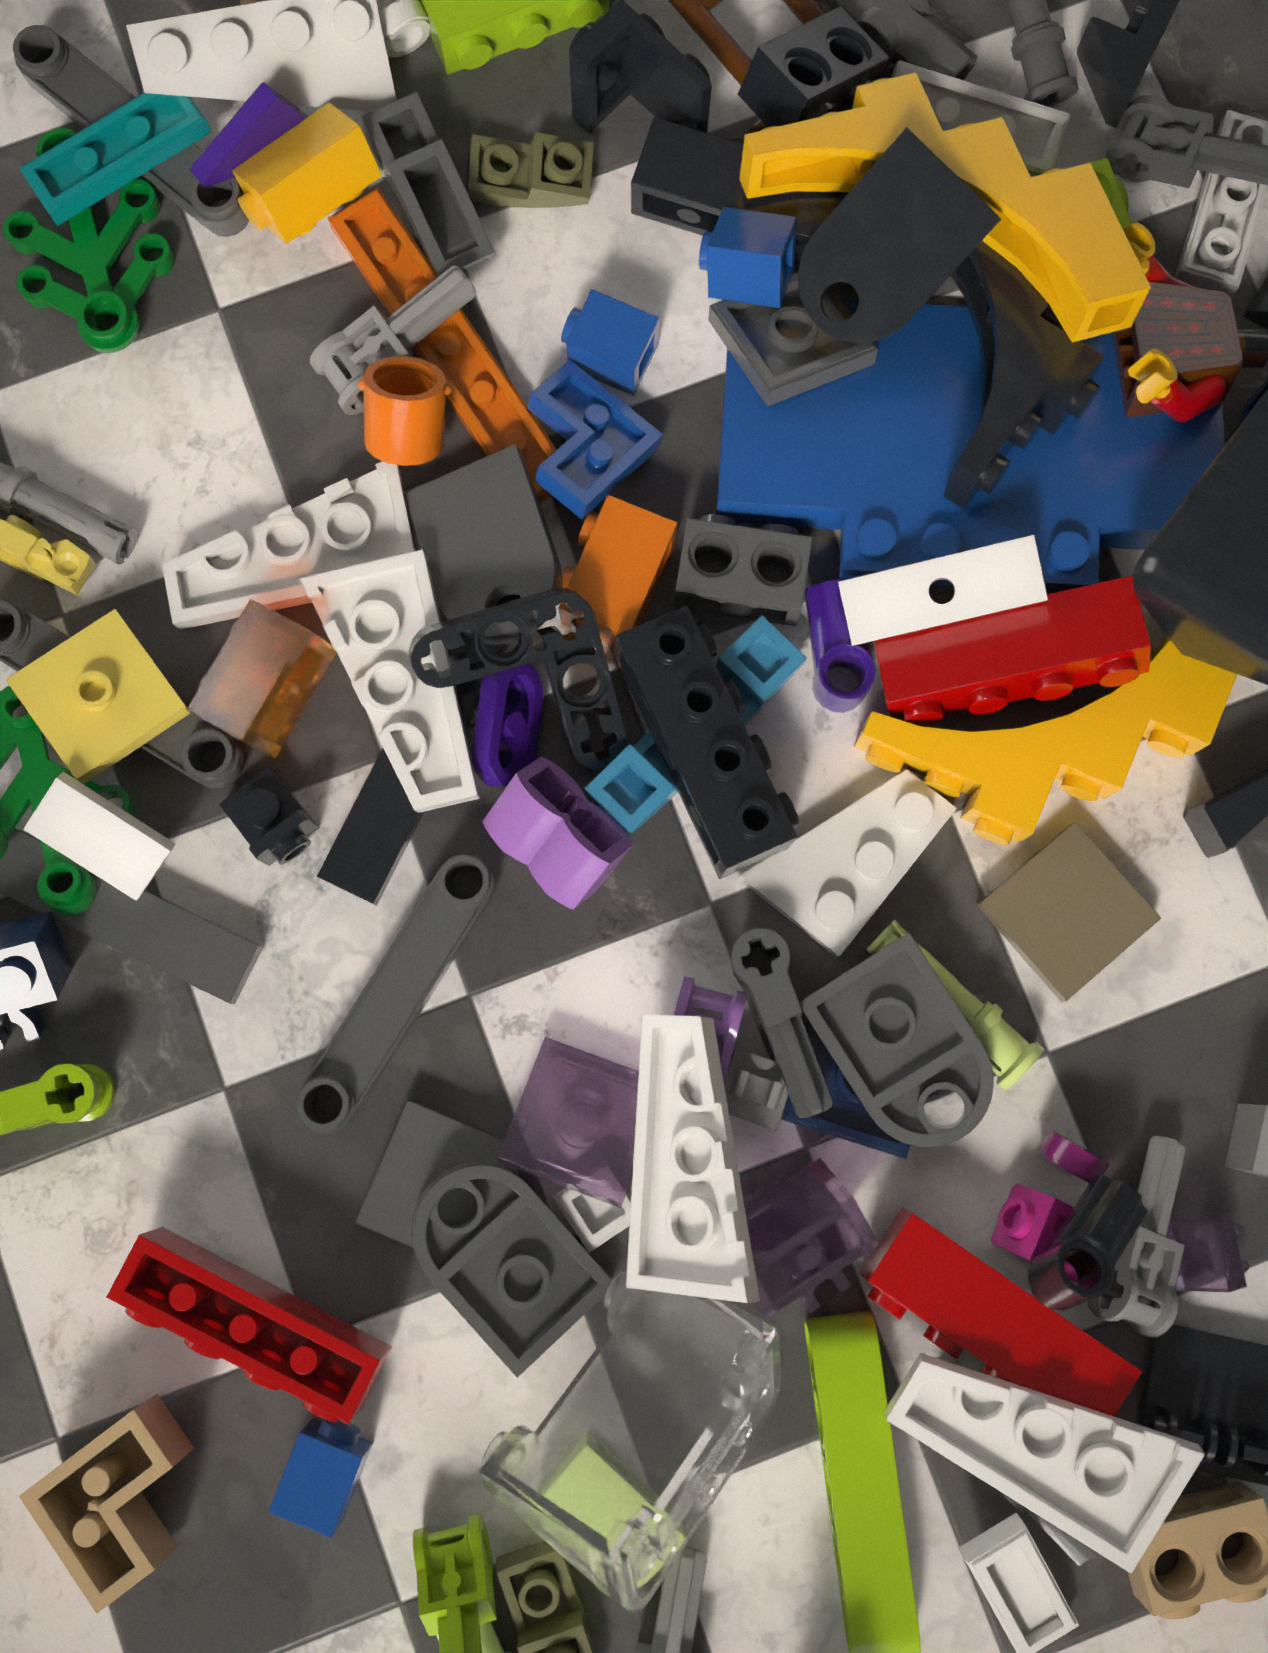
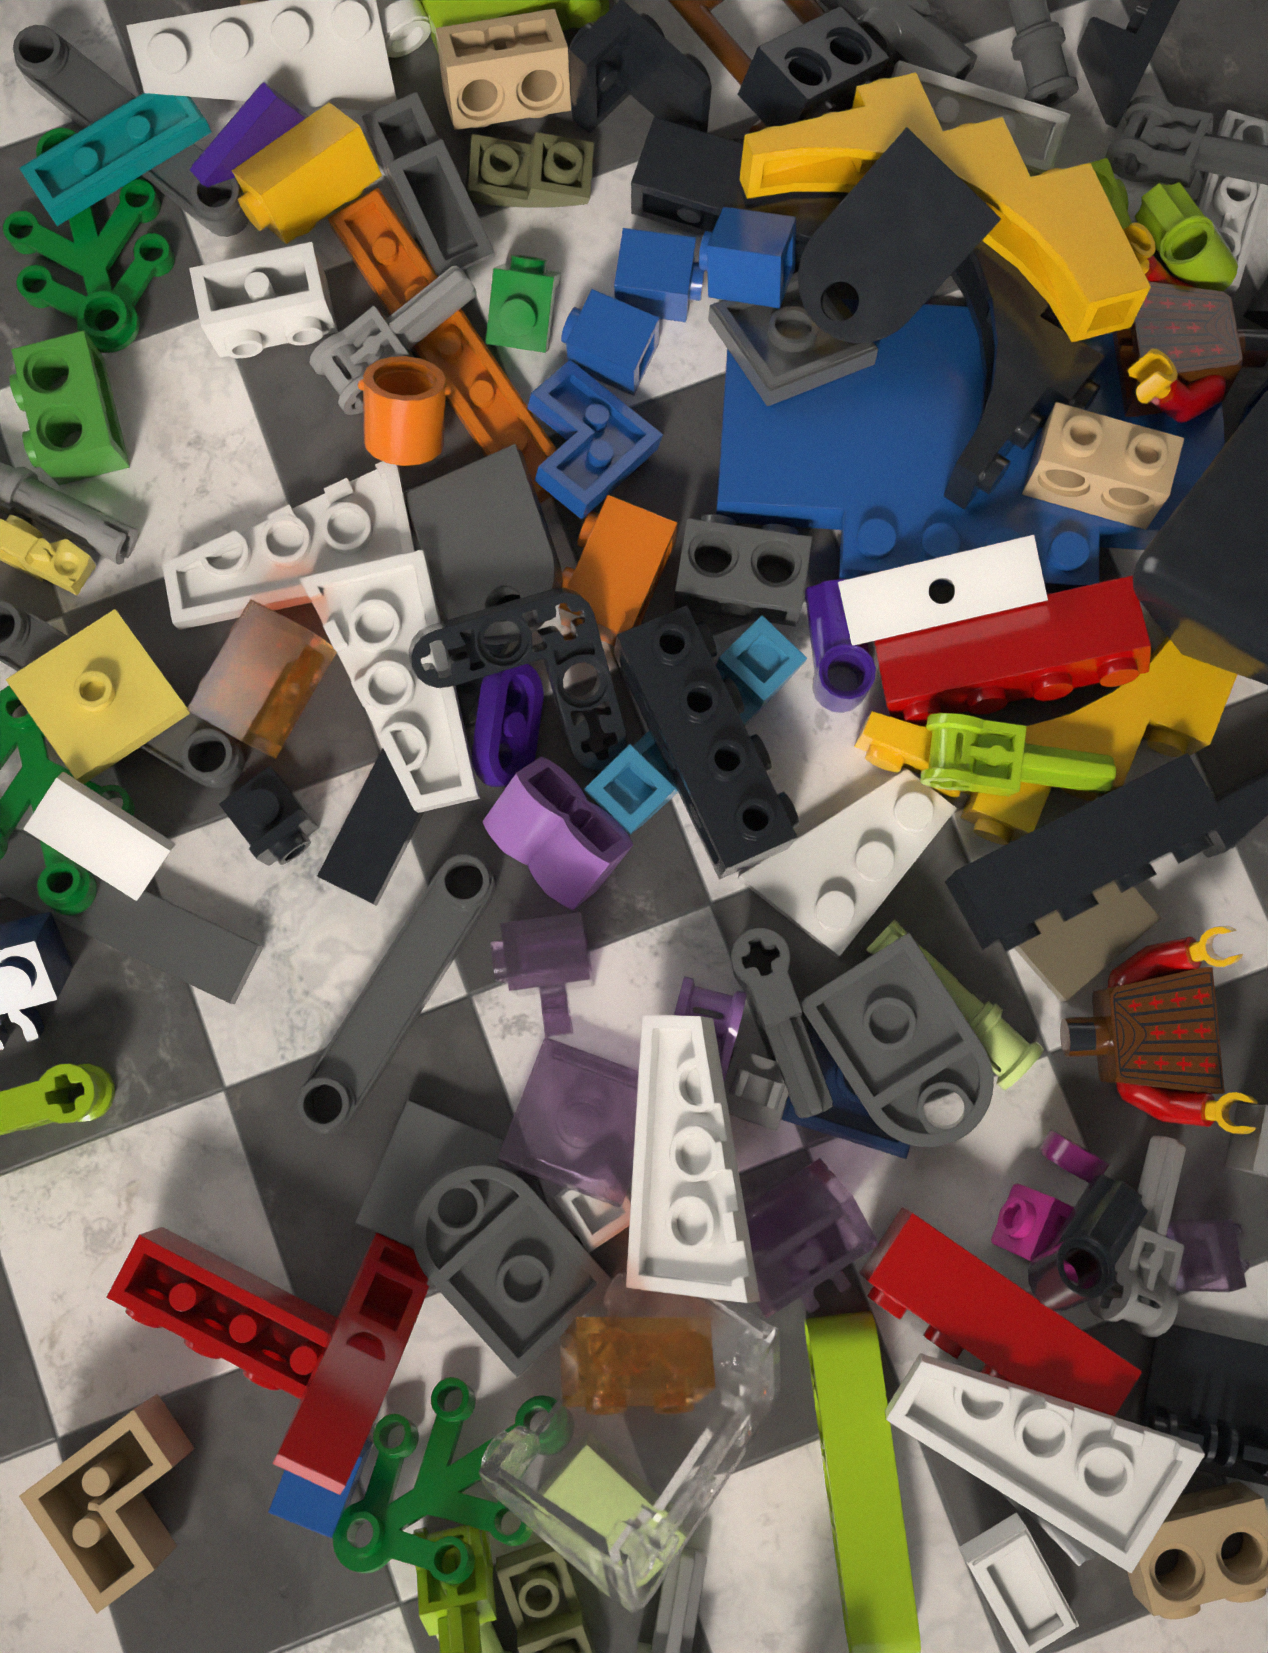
(78, 405): none -> bright green brick
(264, 301): none -> white brick
(355, 1367): none -> red slope
(435, 1493): none -> green plant
(504, 69): none -> tan brick
(522, 304): none -> green bracket
(545, 959): none -> clear purple brick
(636, 1363): none -> clear orange brick
(658, 273): none -> blue brick
(995, 759): none -> lime connector
(1085, 852): none -> black brick
(1103, 466): none -> tan brick
(1161, 1033): none -> torso
(1187, 238): none -> lime piece

